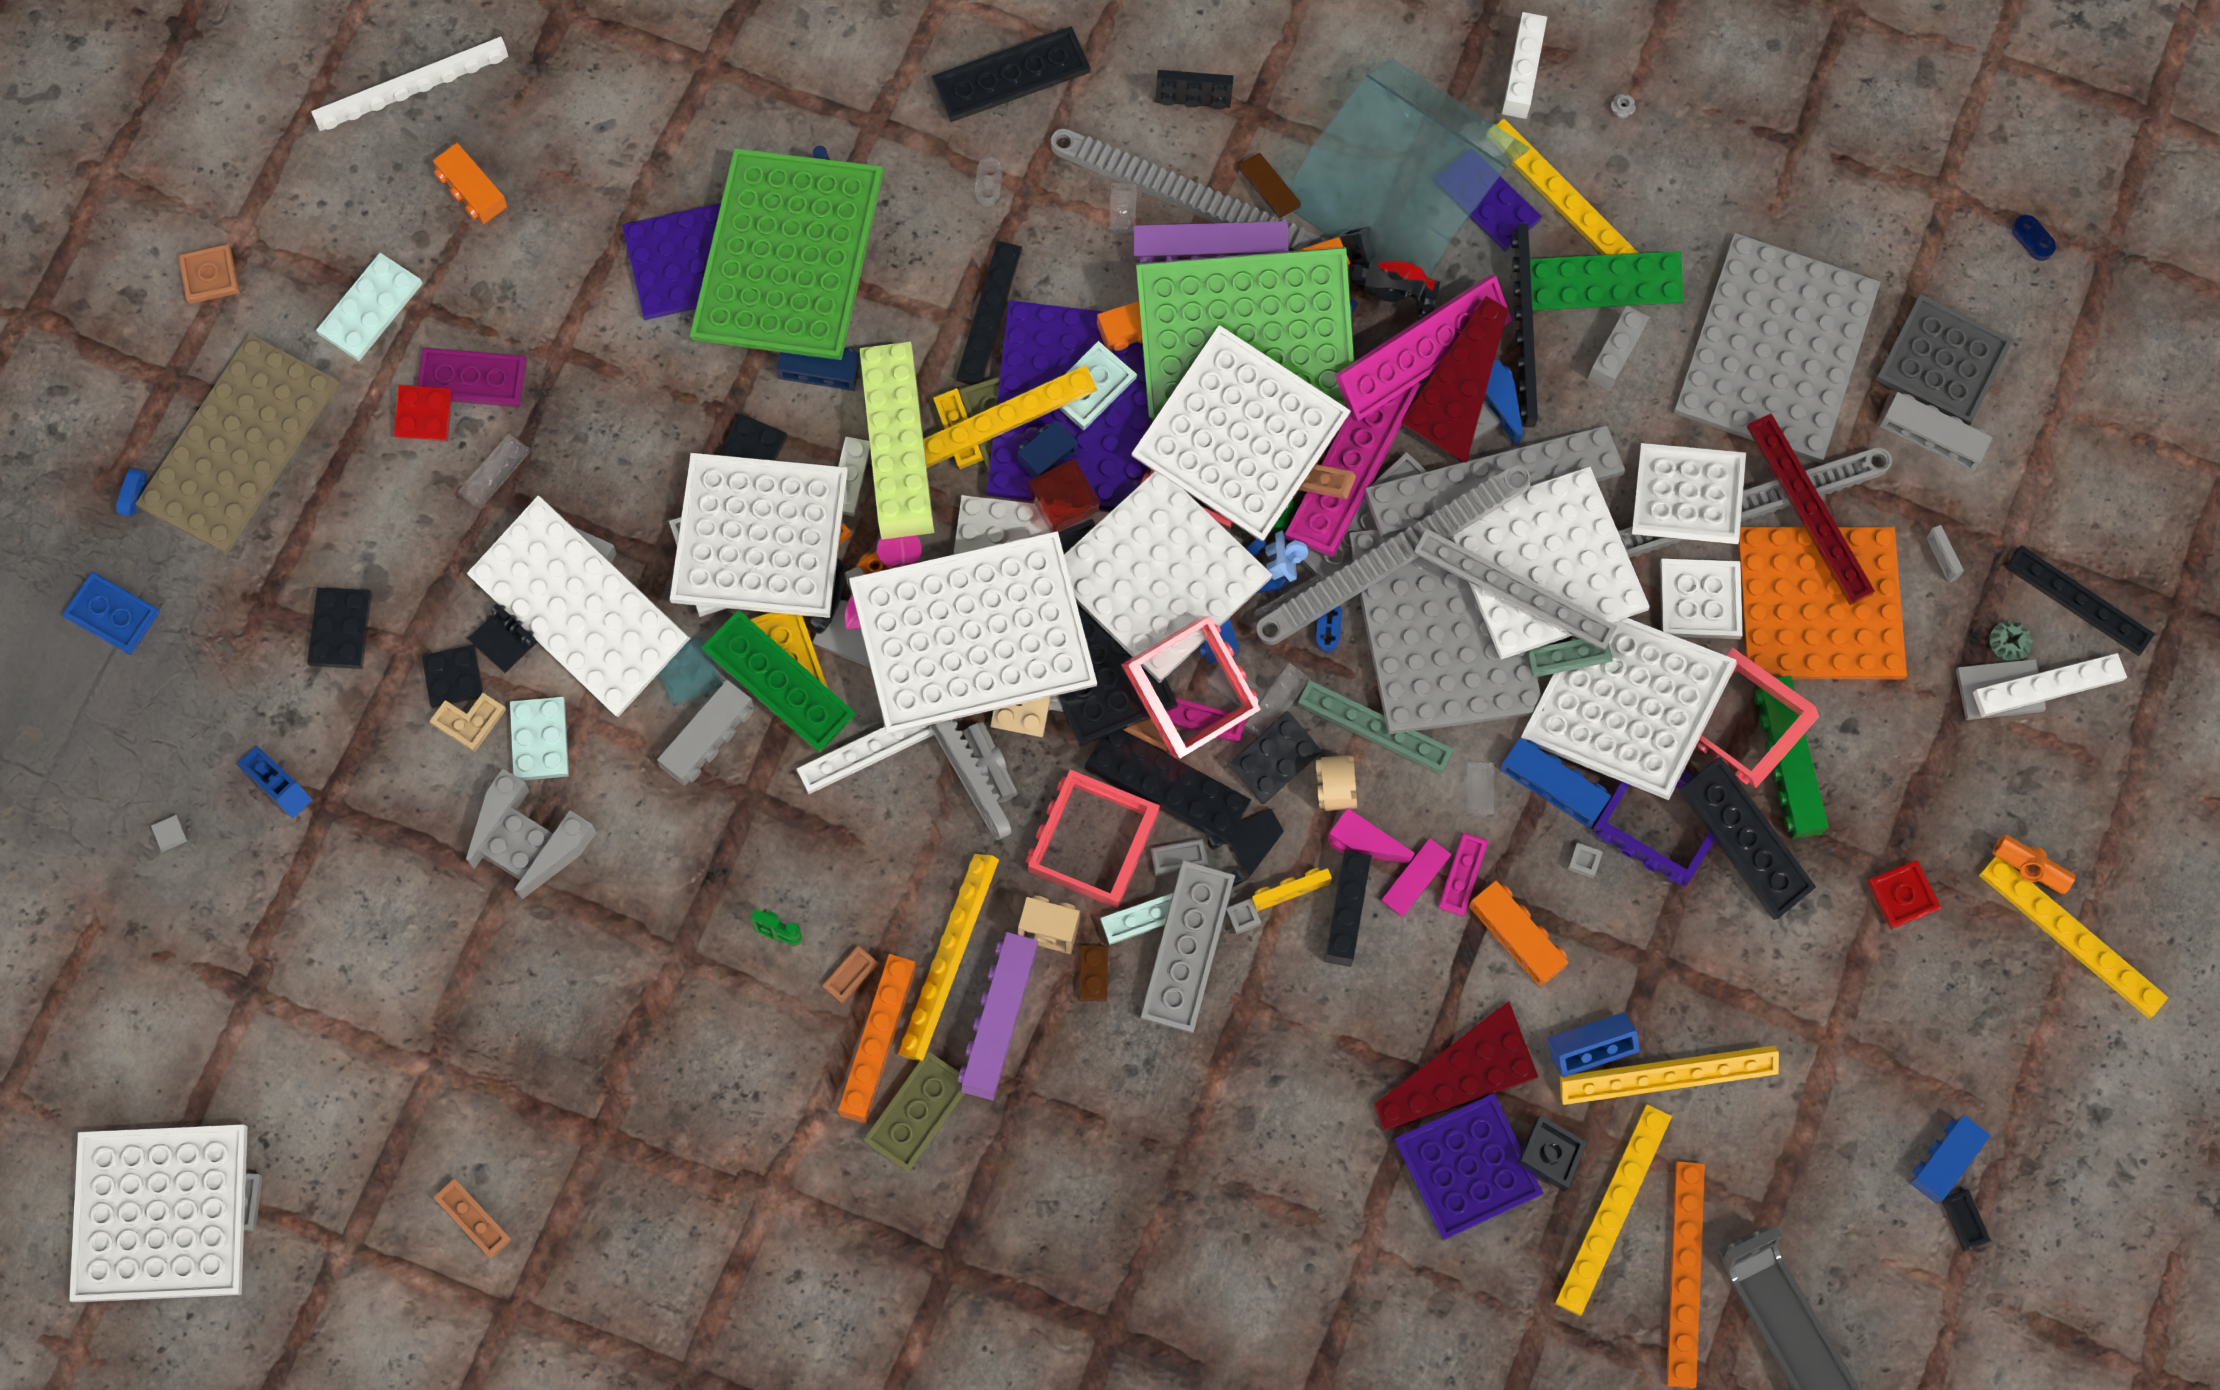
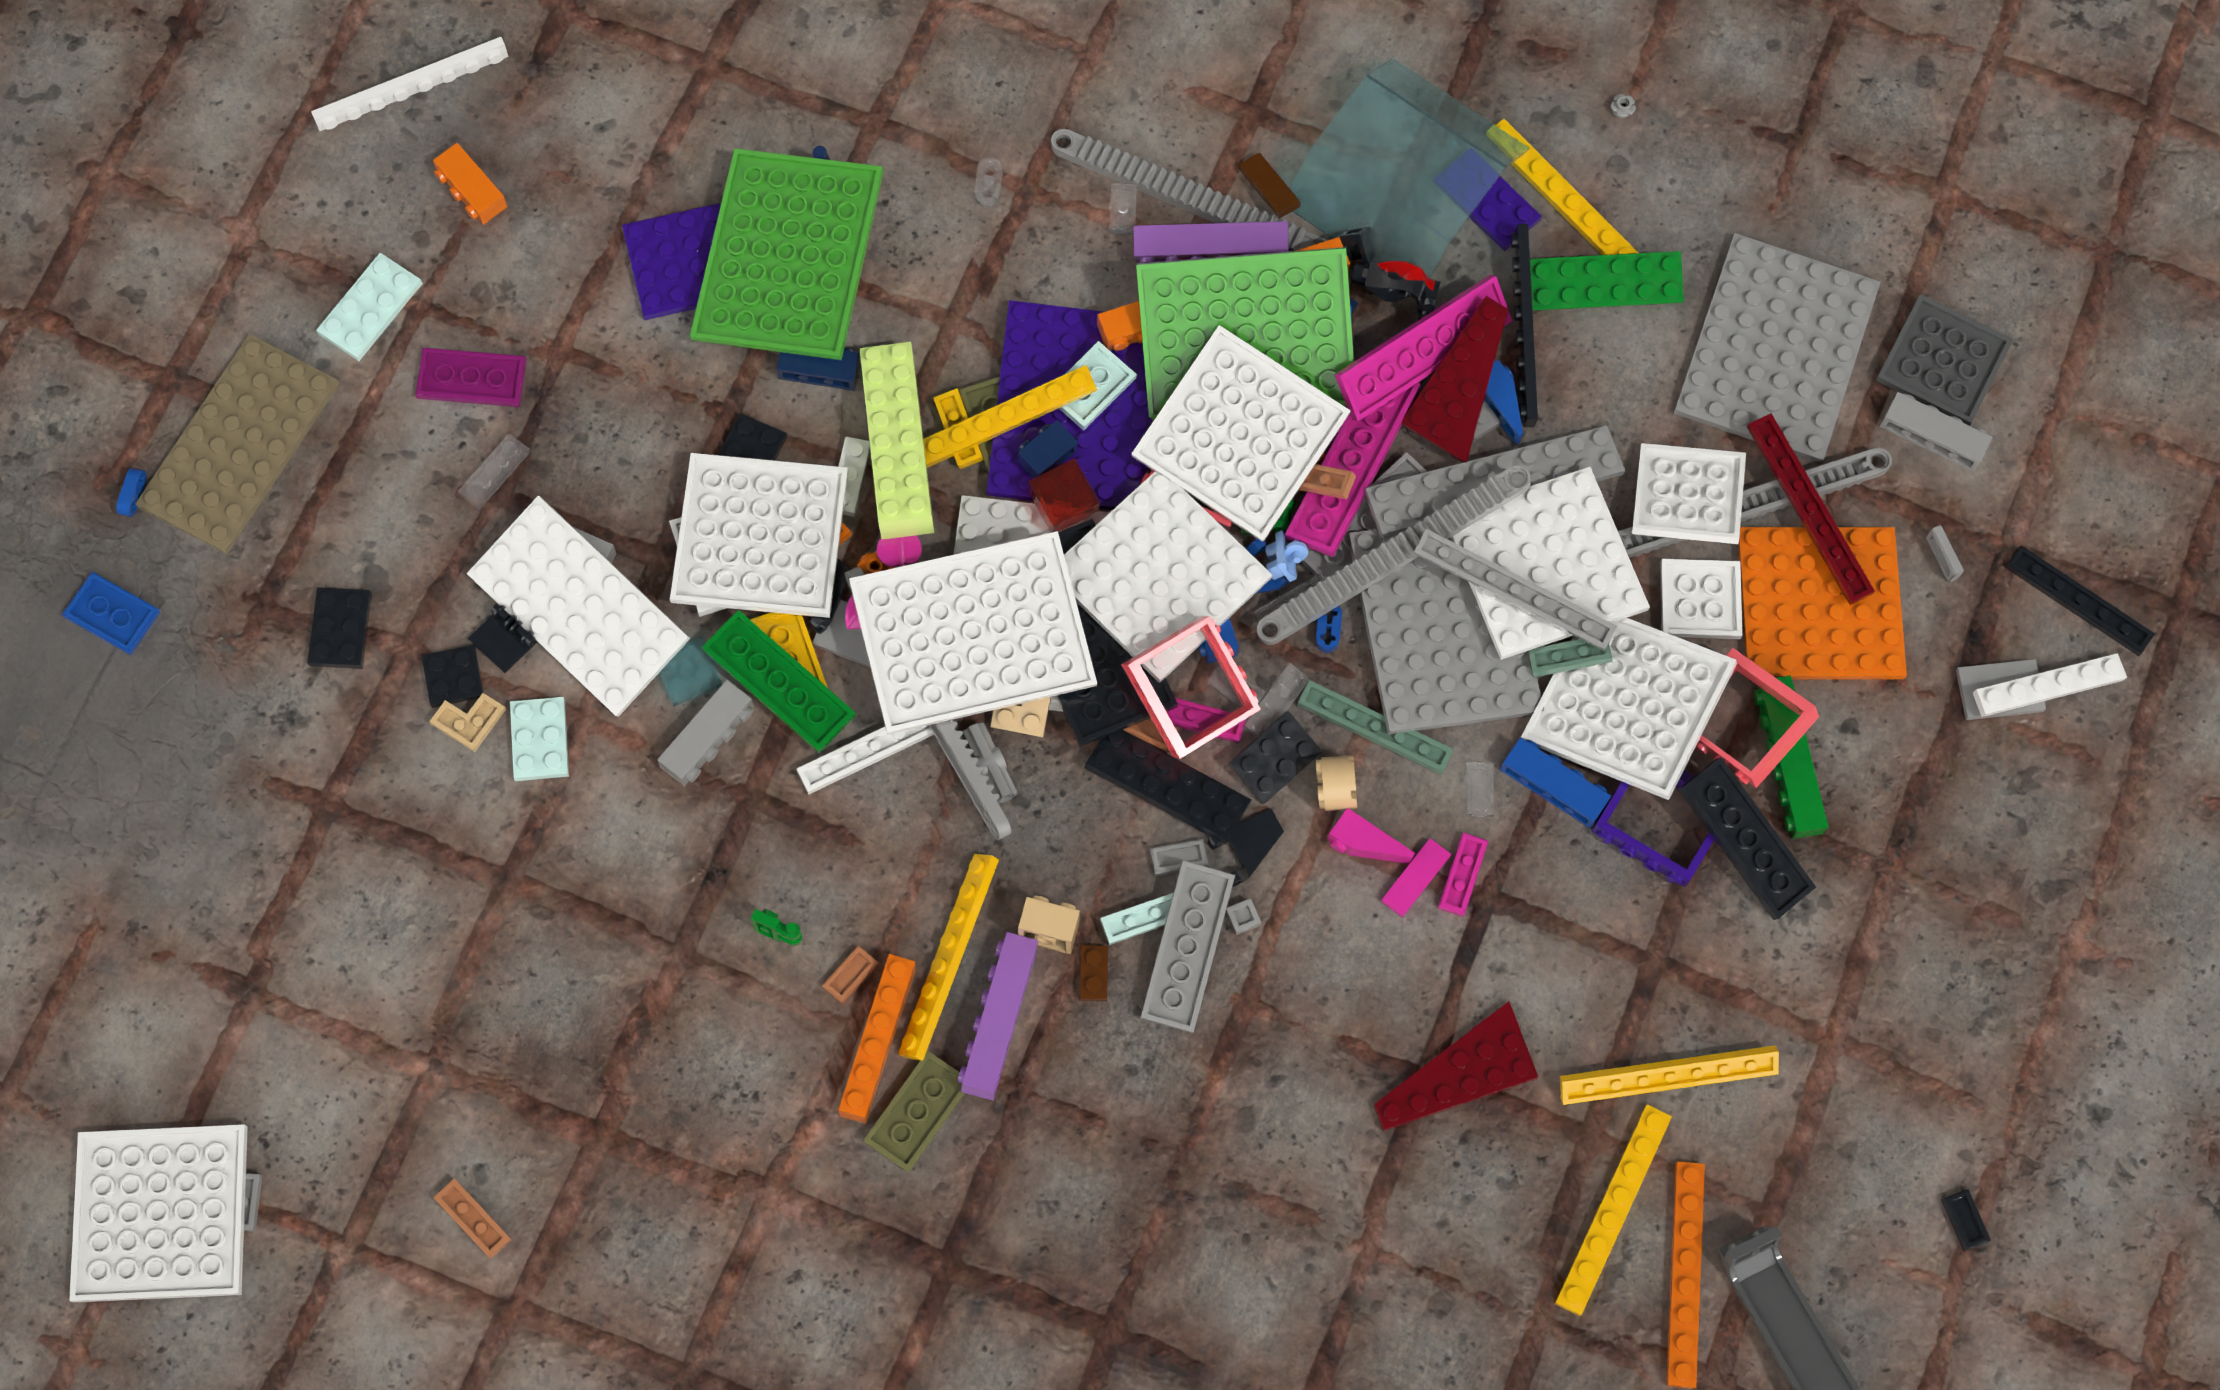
(169, 833): light grey tile -> none
(208, 273): nougat tile -> none
(274, 781): blue slope -> none
(423, 413): red plate -> none
(521, 844): light grey wedge -> none
(989, 313): black plate -> none
(1011, 74): black plate -> none
(1055, 811): coral window -> none
(1194, 89): black plate -> none
(1291, 888): yellow plate -> none
(1347, 908): black brick -> none
(1467, 1167): dark purple plate -> none
(1519, 934): orange brick -> none
(1524, 65): white brick -> none
(1552, 1152): black plate -> none
(1585, 860): light grey plate -> none
(1593, 1044): blue brick -> none
(1618, 348): light grey brick -> none
(1904, 894): red plate -> none
(1949, 1158): blue brick -> none
(2009, 651): sand green gear -> none
(2032, 237): clear blue plate -> none
(2034, 864): orange piece -> none
(2074, 937): yellow plate -> none

